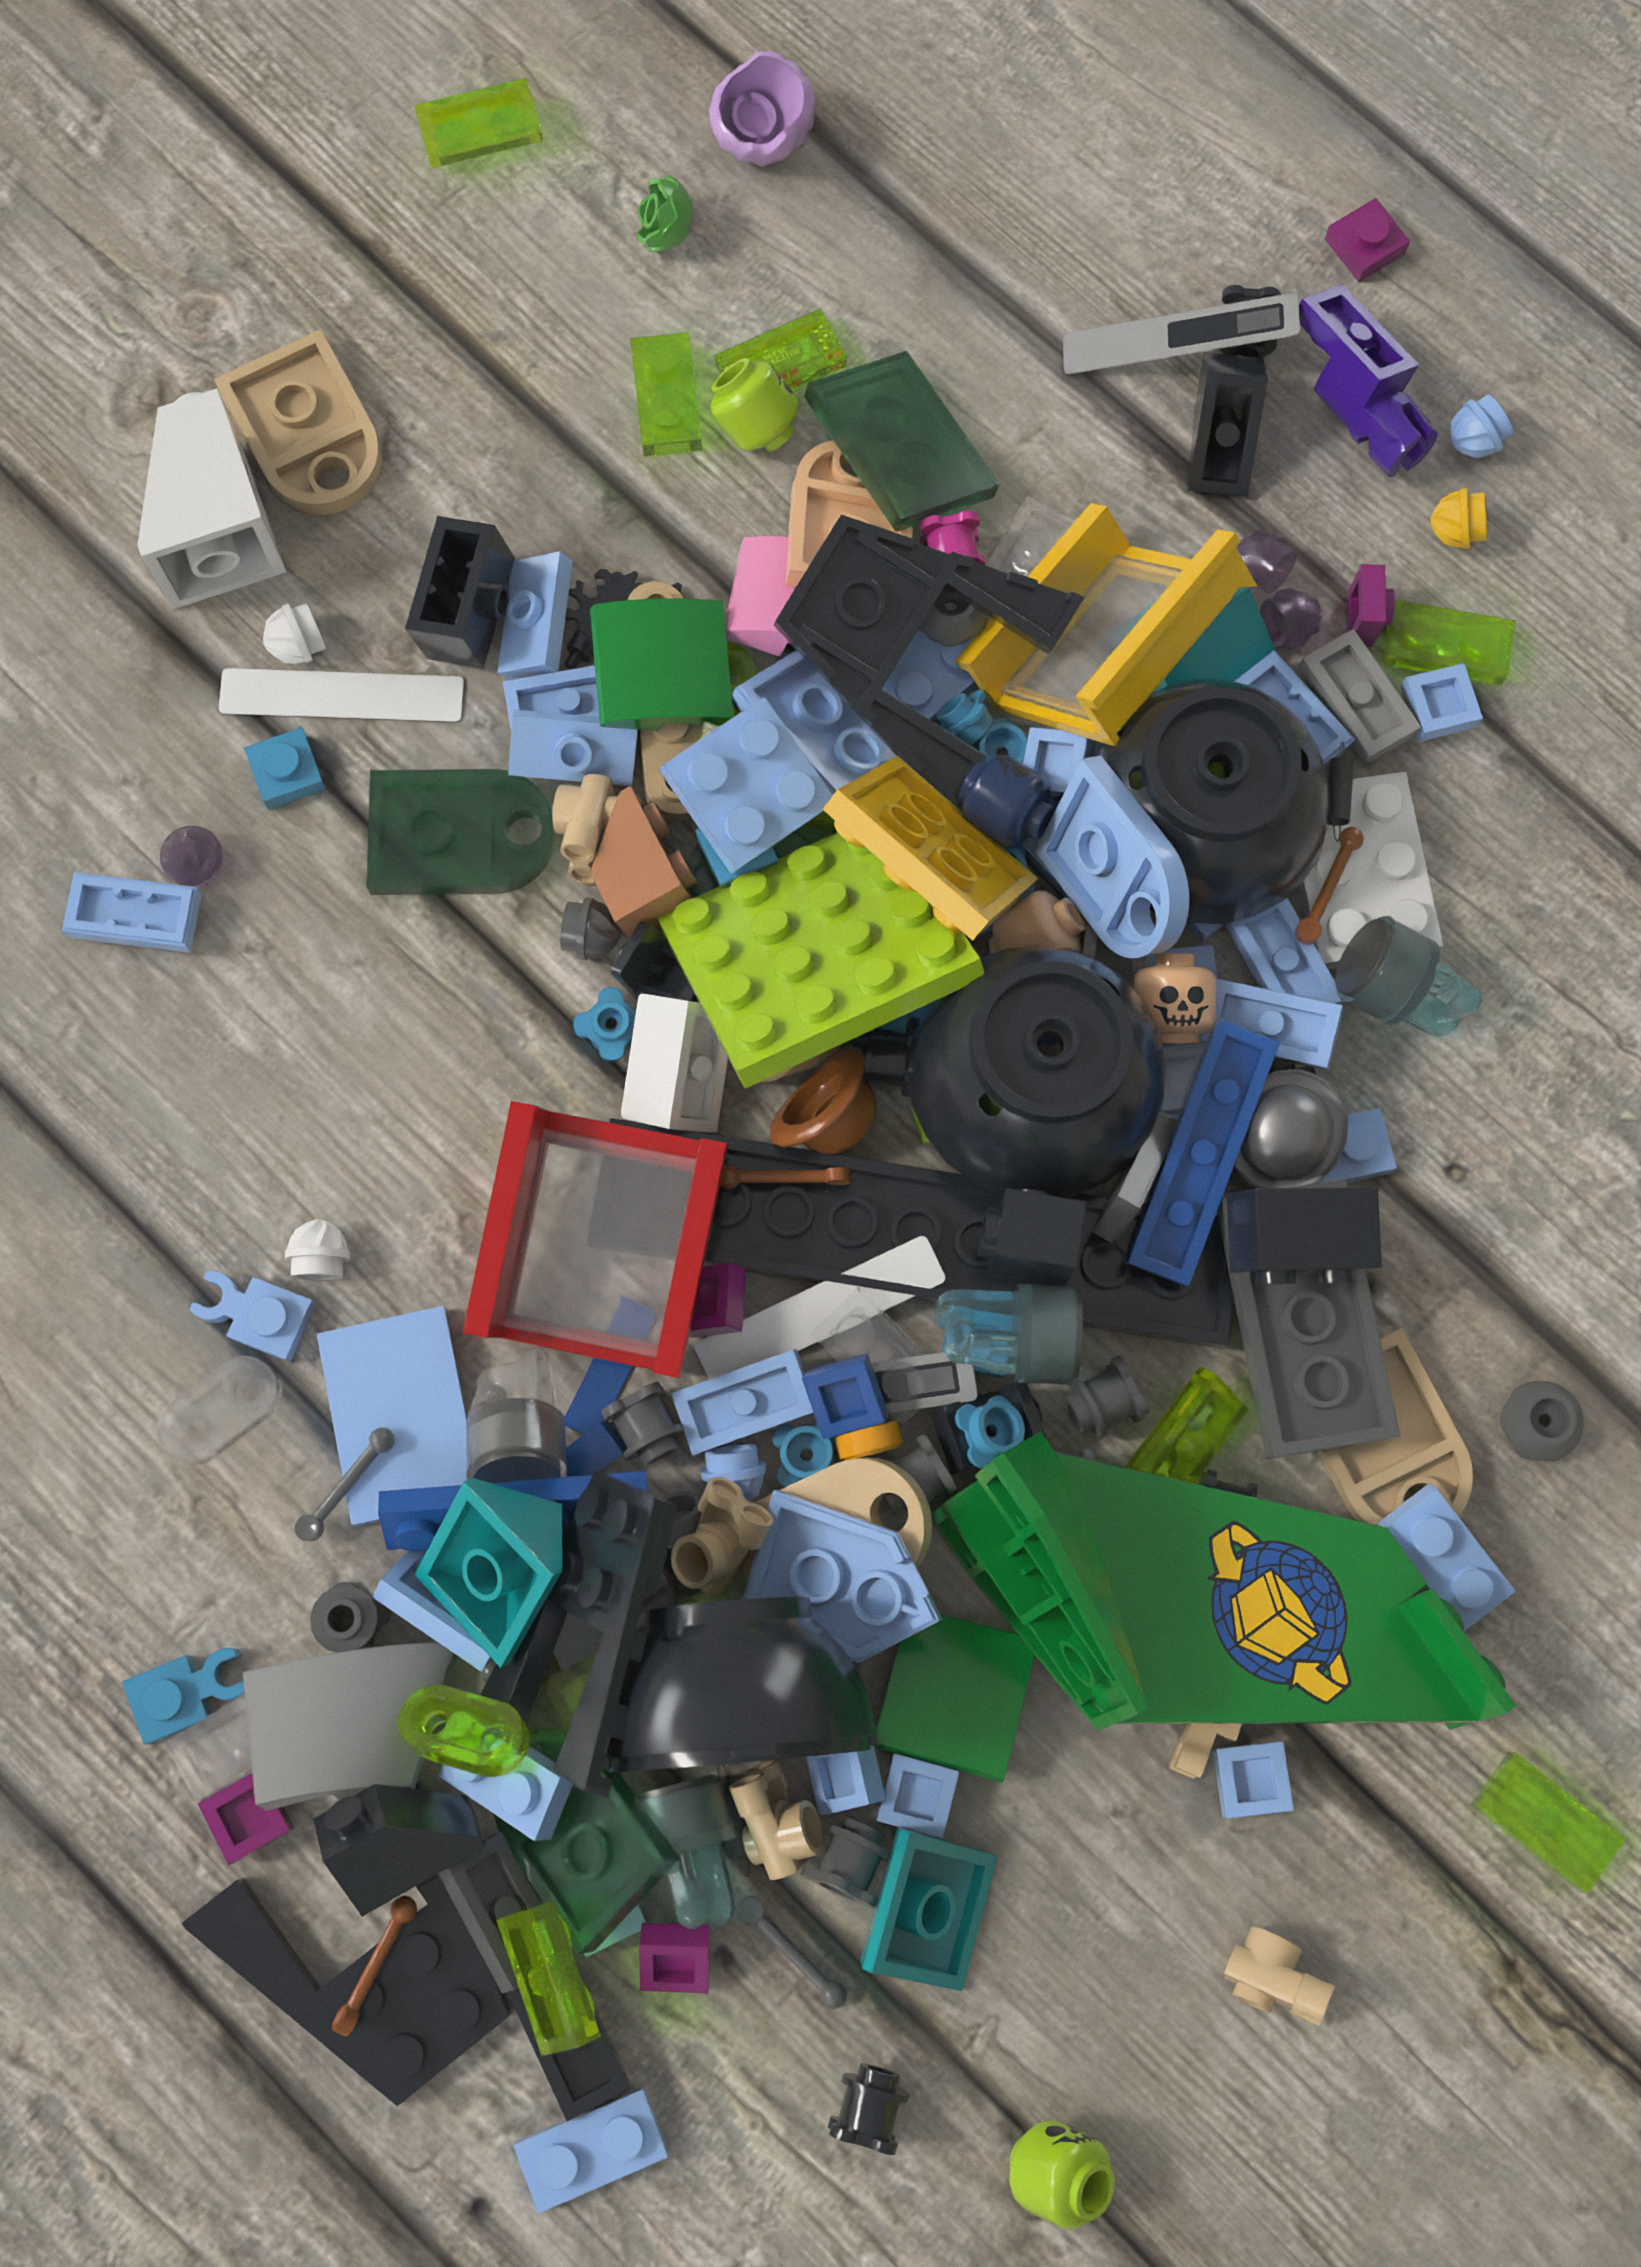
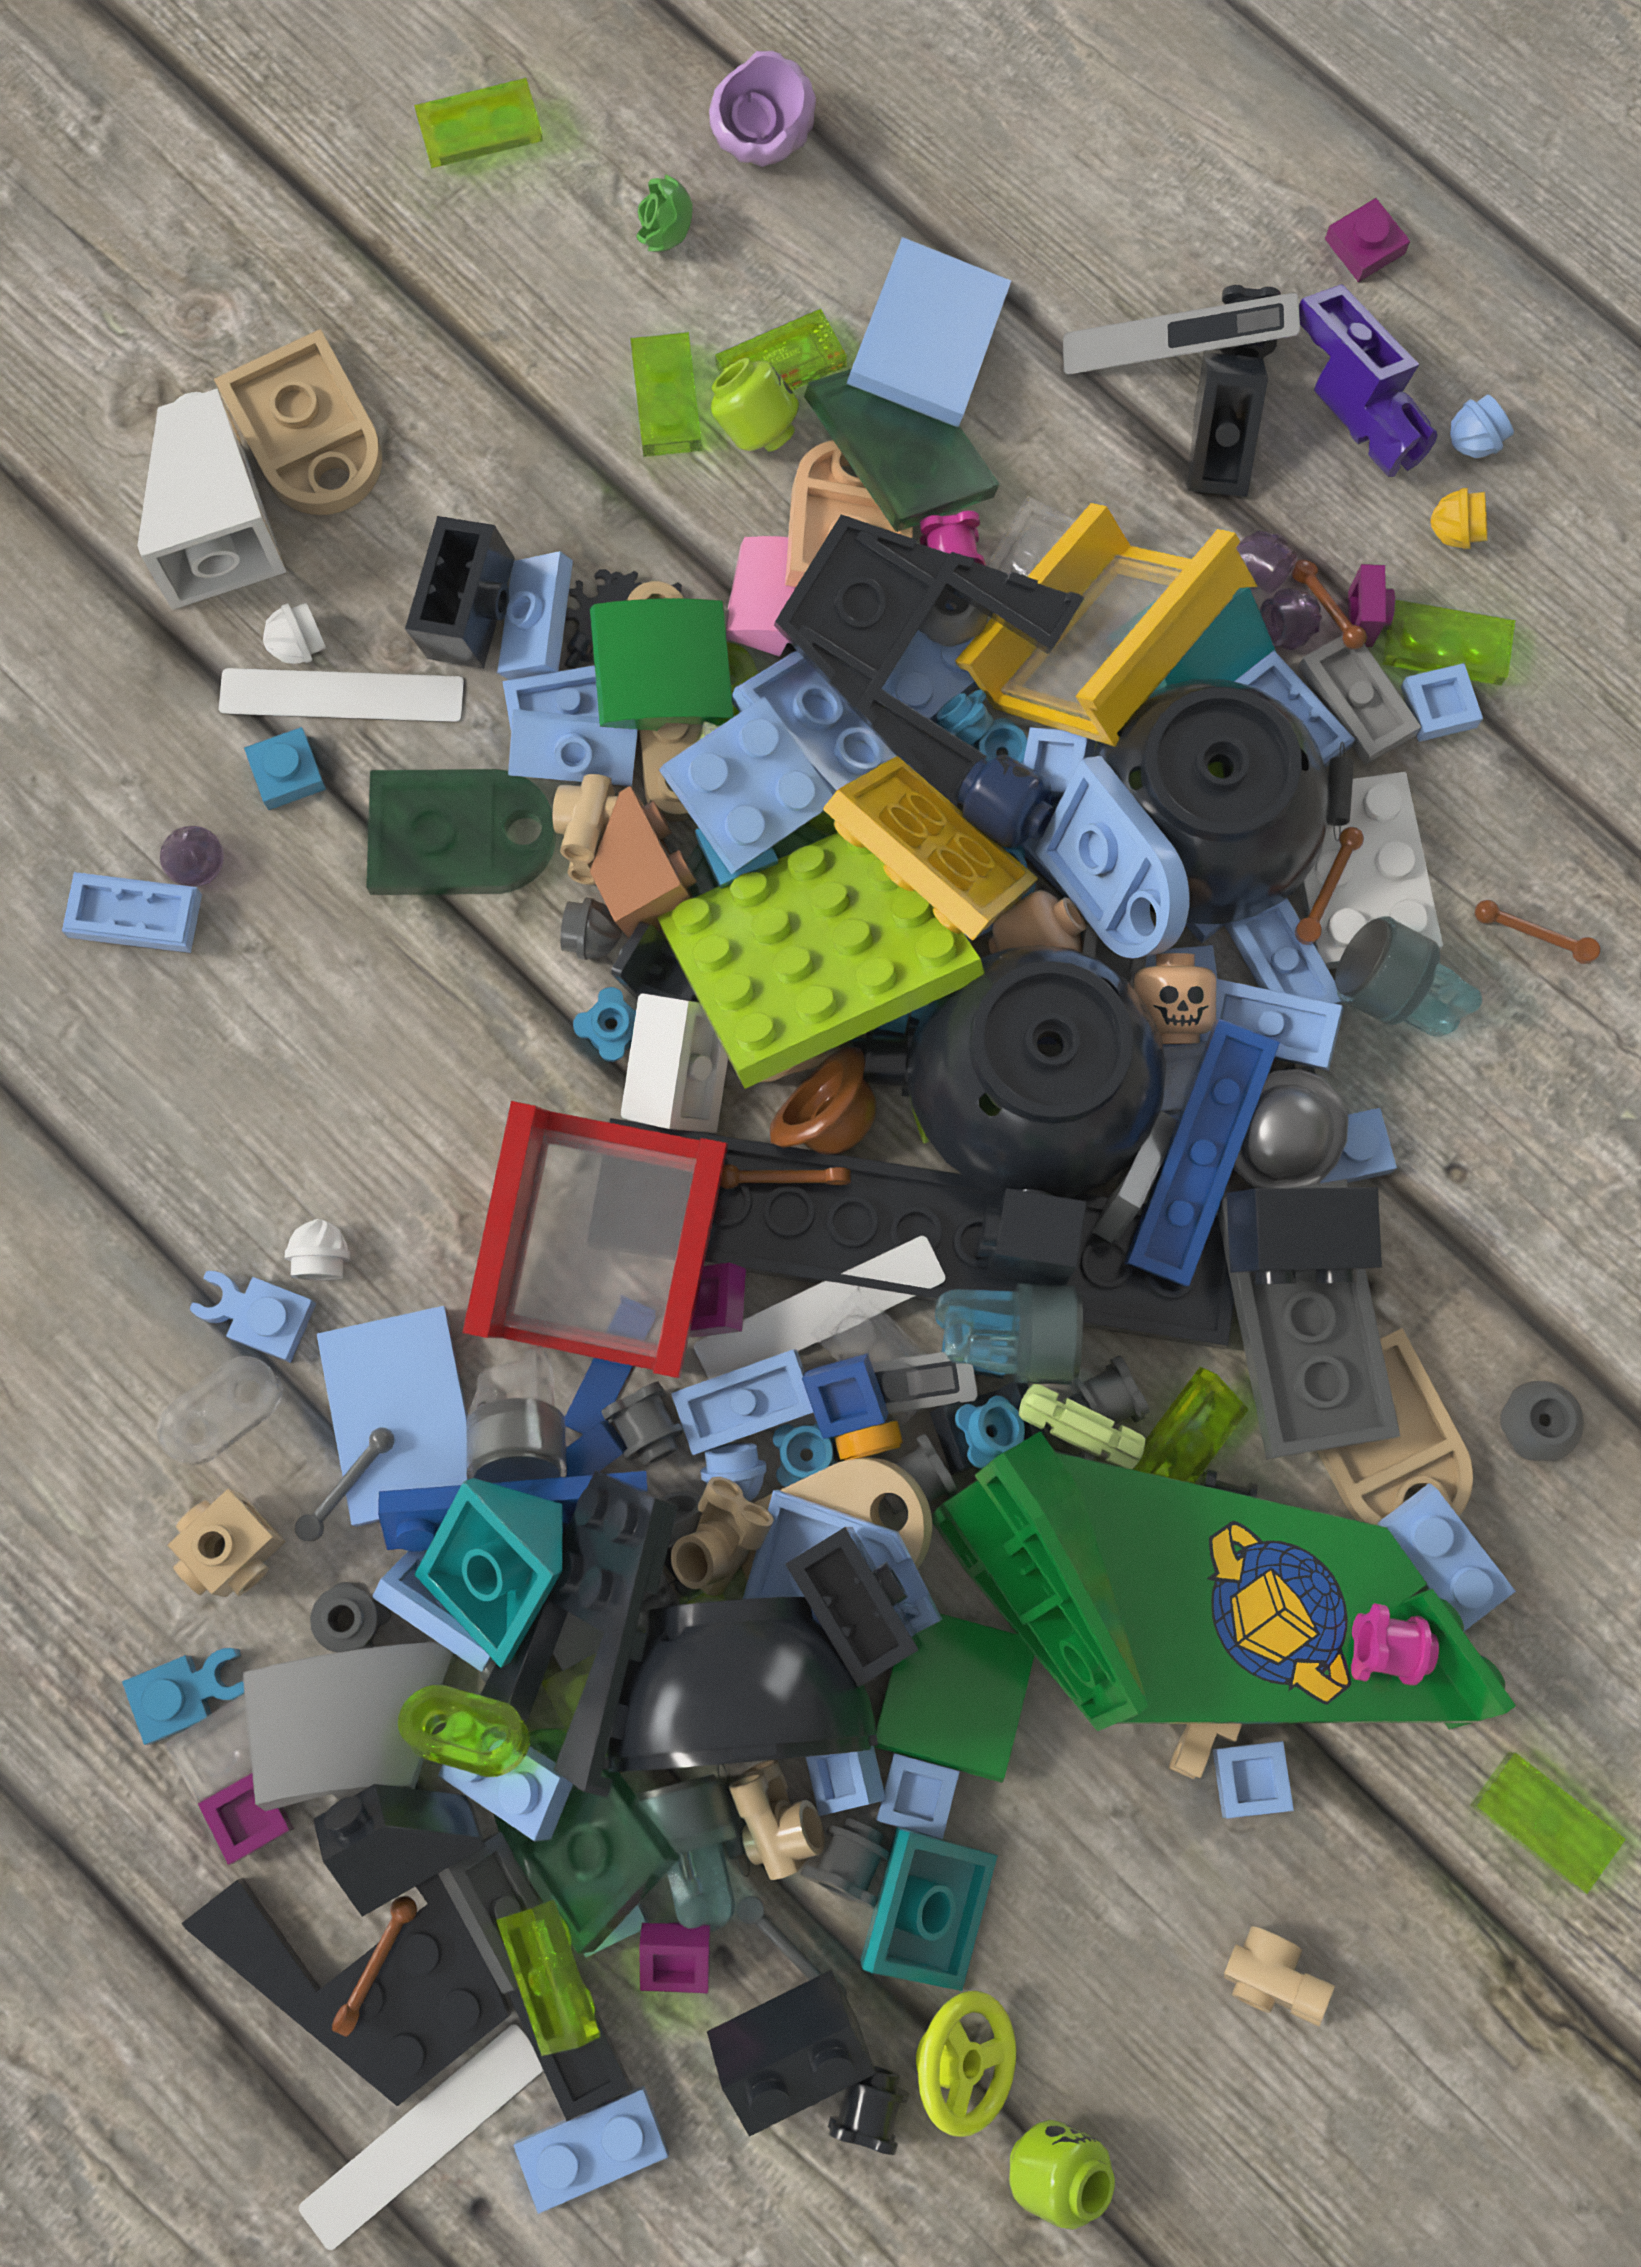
(247, 1545): none -> tan brick
(421, 2137): none -> white sticker
(790, 2053): none -> black brick
(856, 1604): none -> black brick
(929, 332): none -> light blue tile
(955, 2063): none -> neon yellow piece
(1081, 1427): none -> yellowish green axle
(1305, 572): none -> dark orange hinge
(1393, 1646): none -> dark pink brick
(1583, 951): none -> dark orange hinge

